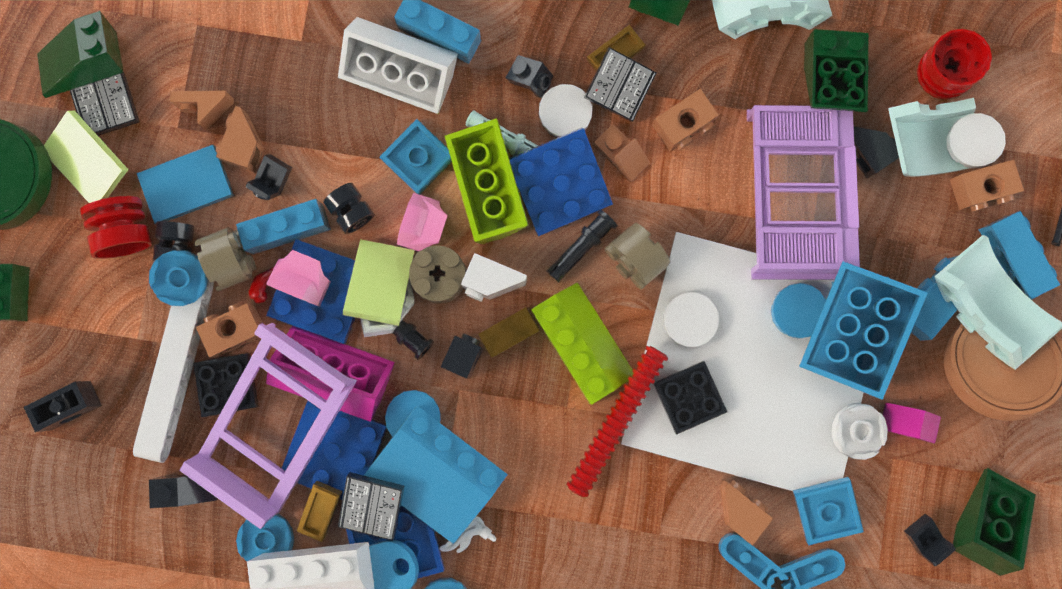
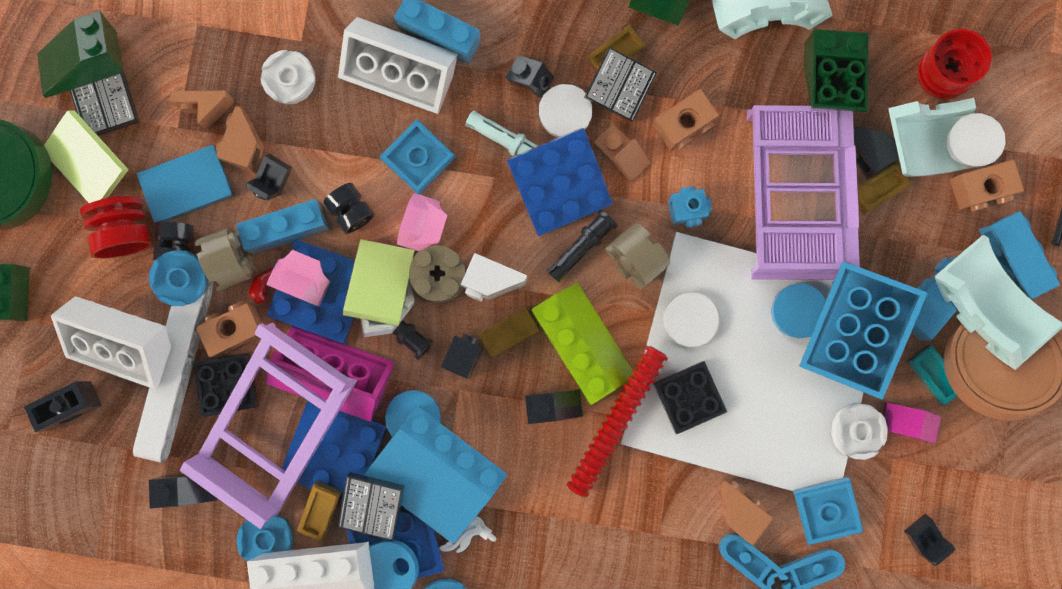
(112, 341): none -> white slope
(288, 77): none -> white tile
(486, 182): lime slope -> none
(553, 406): none -> black slope
(682, 213): none -> dark azure brick
(881, 187): none -> pearl gold tile
(930, 368): none -> teal tile
(996, 524): dark green slope -> none

